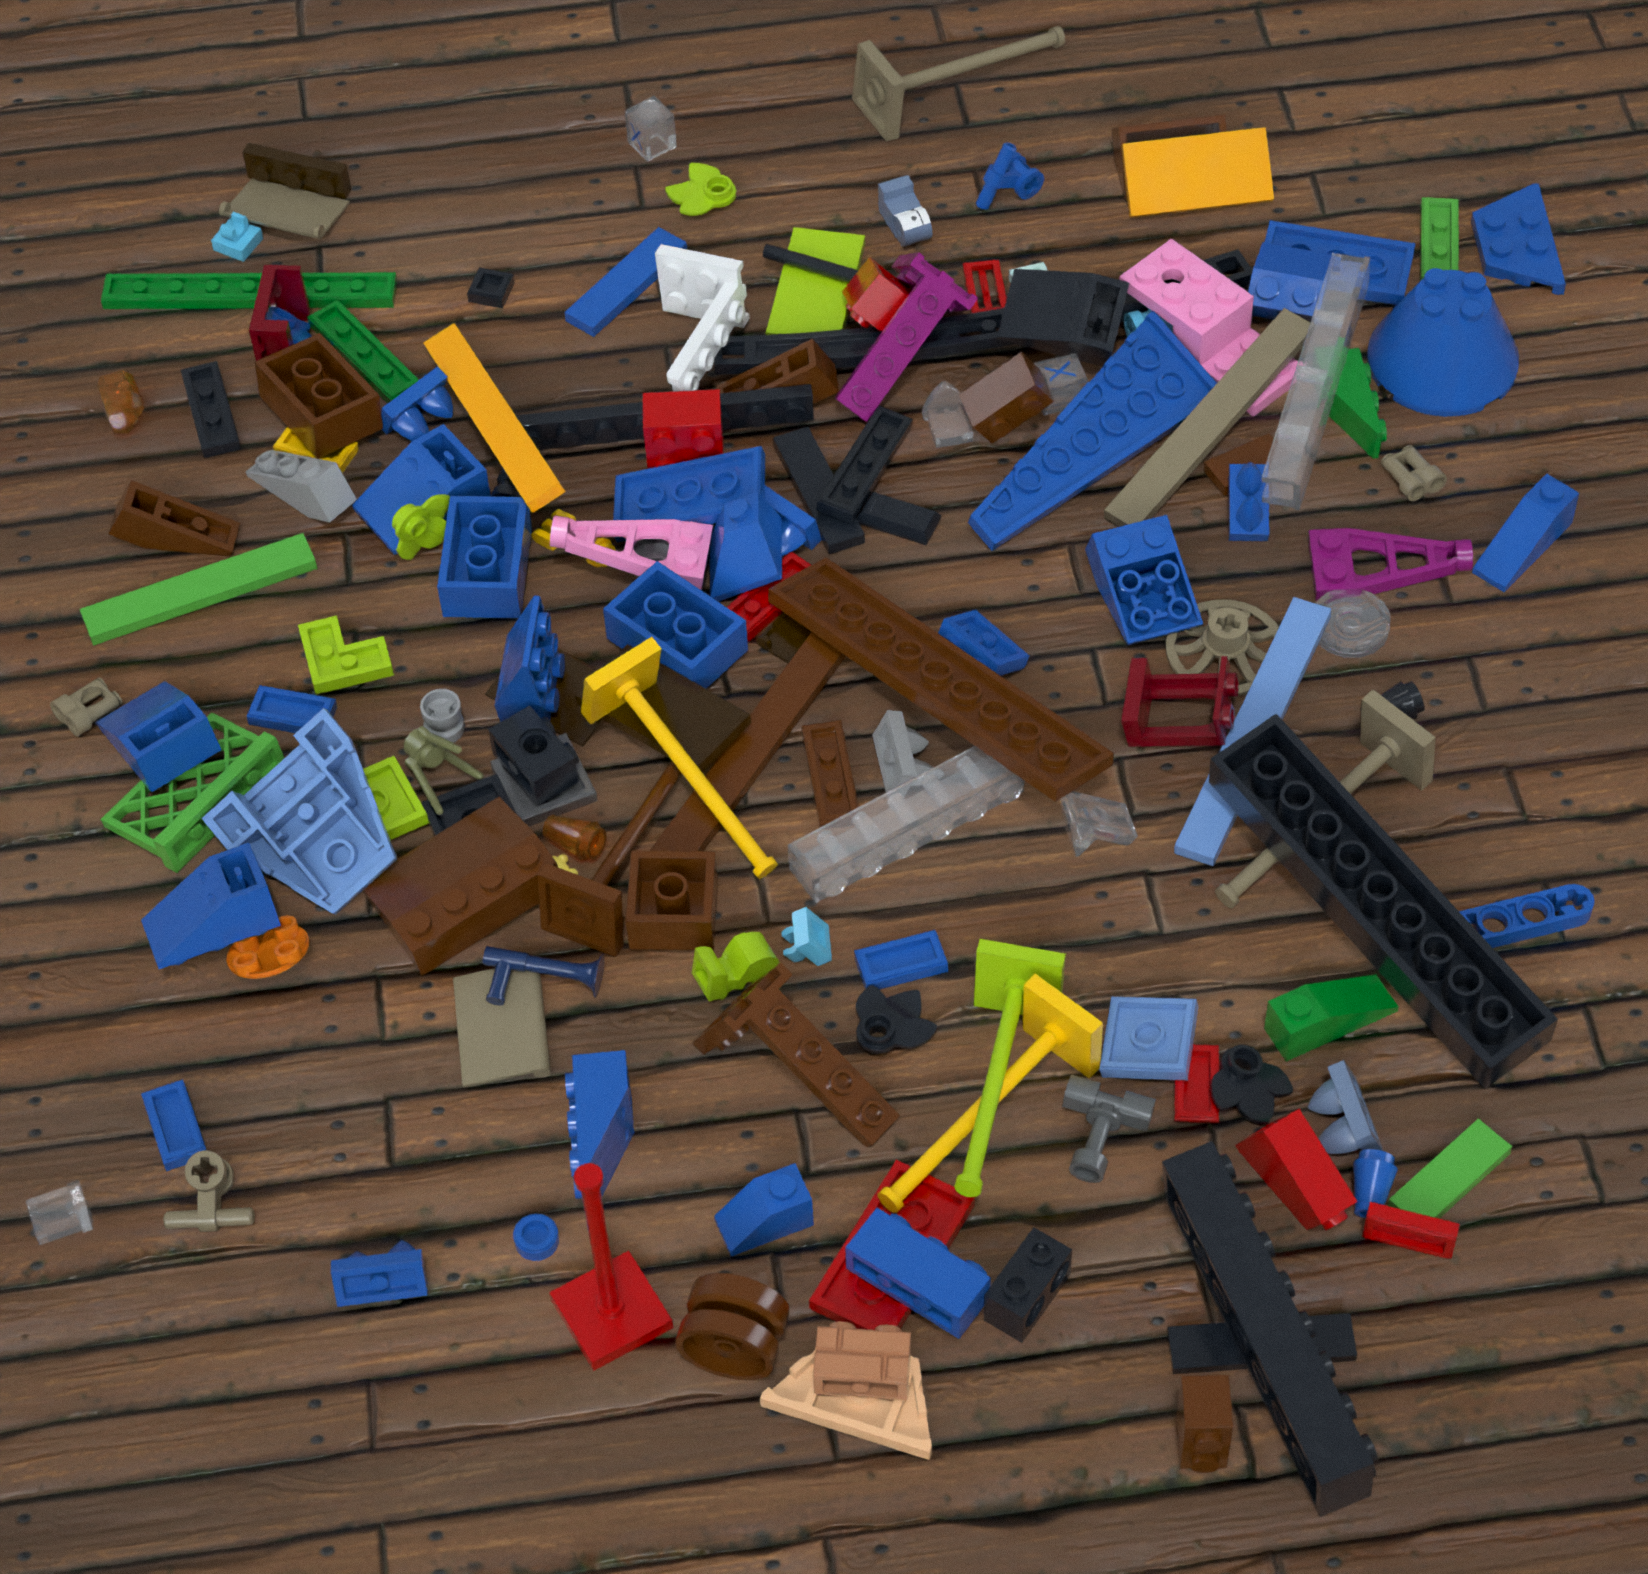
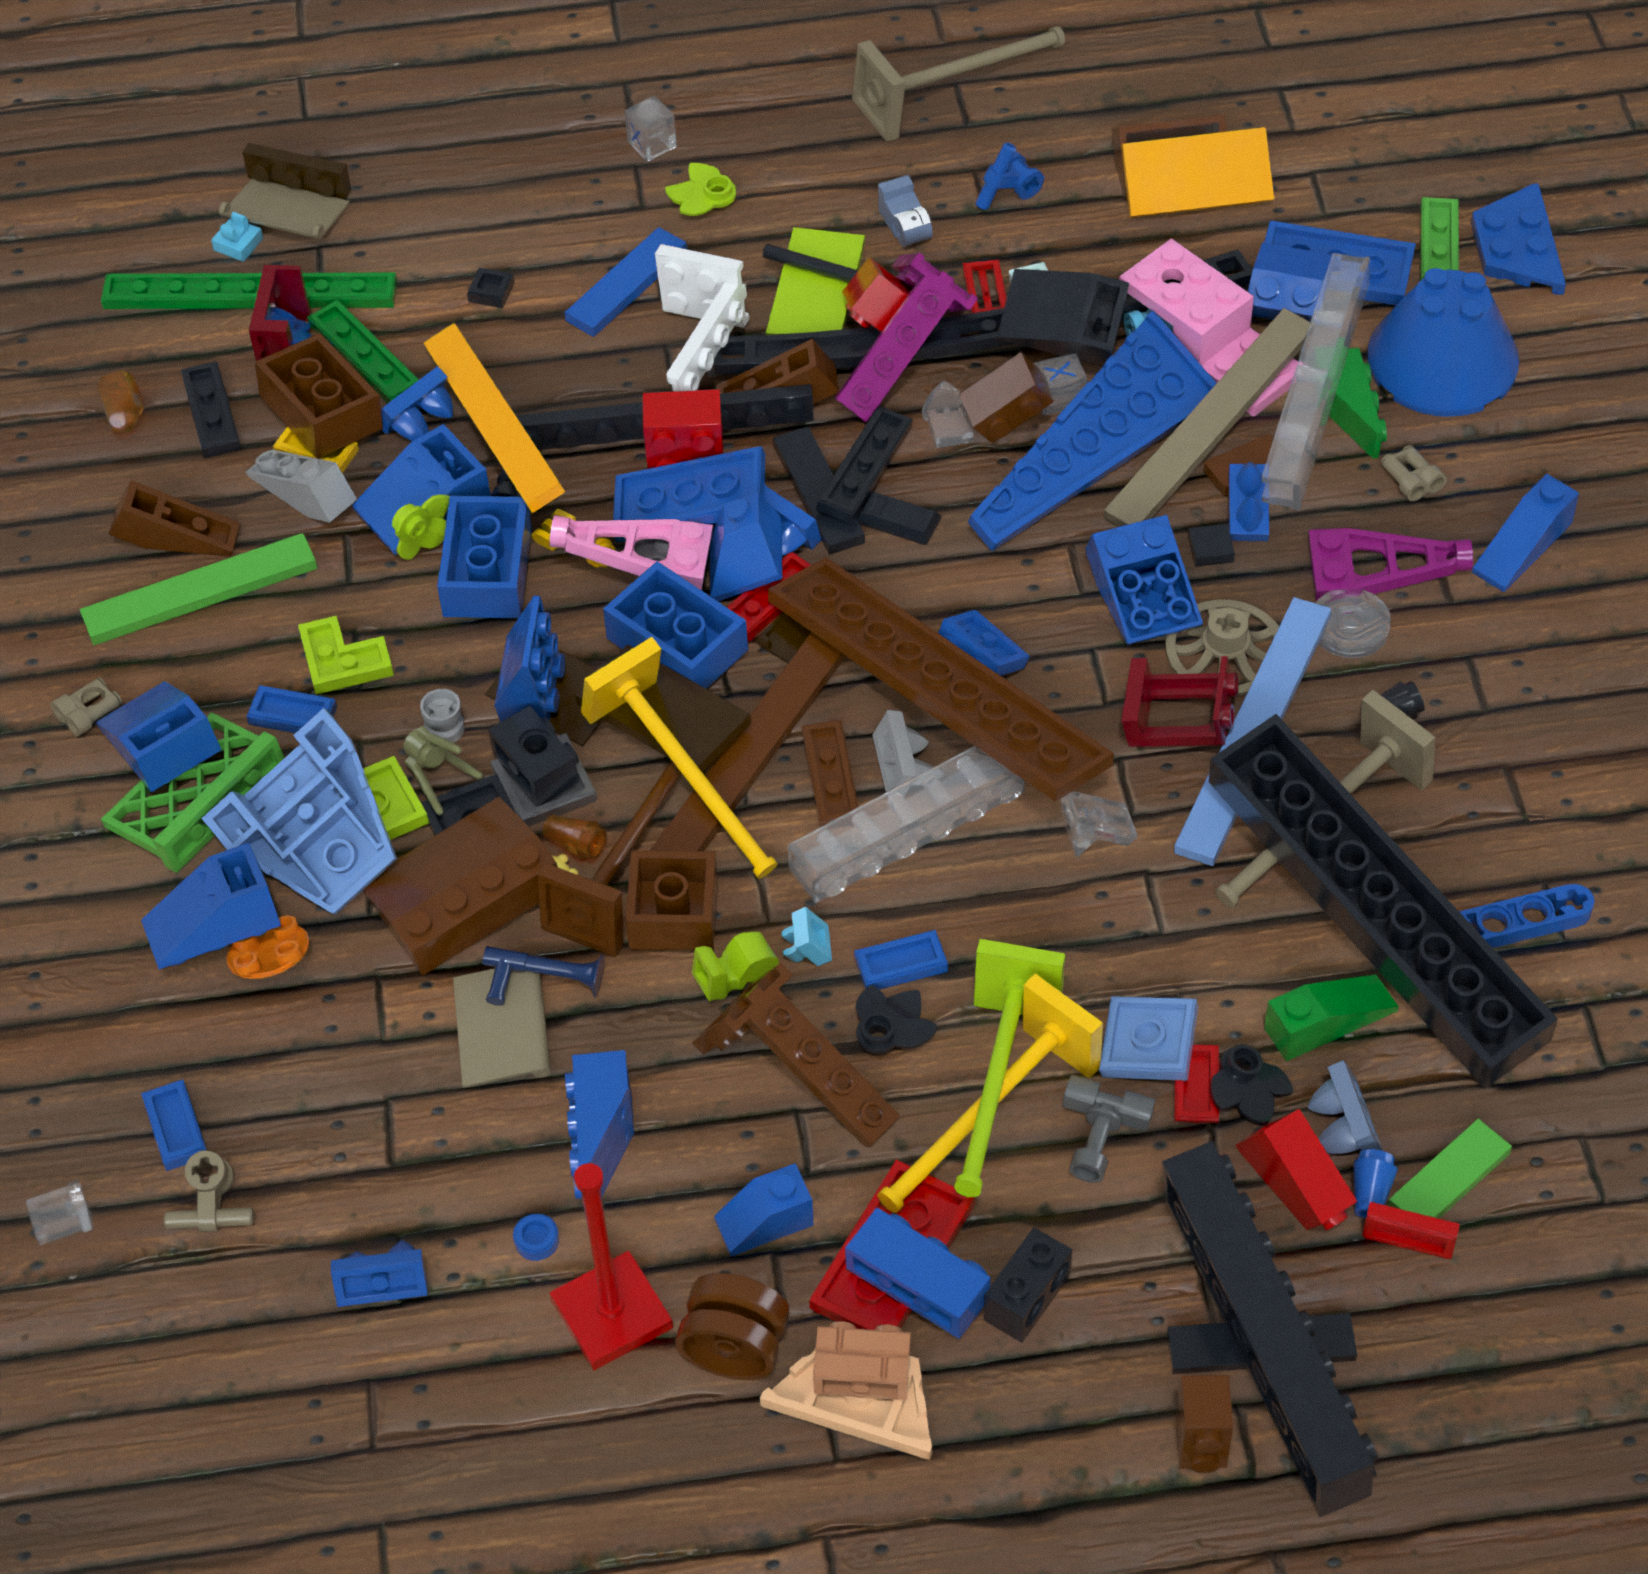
(1211, 545): none -> black tile

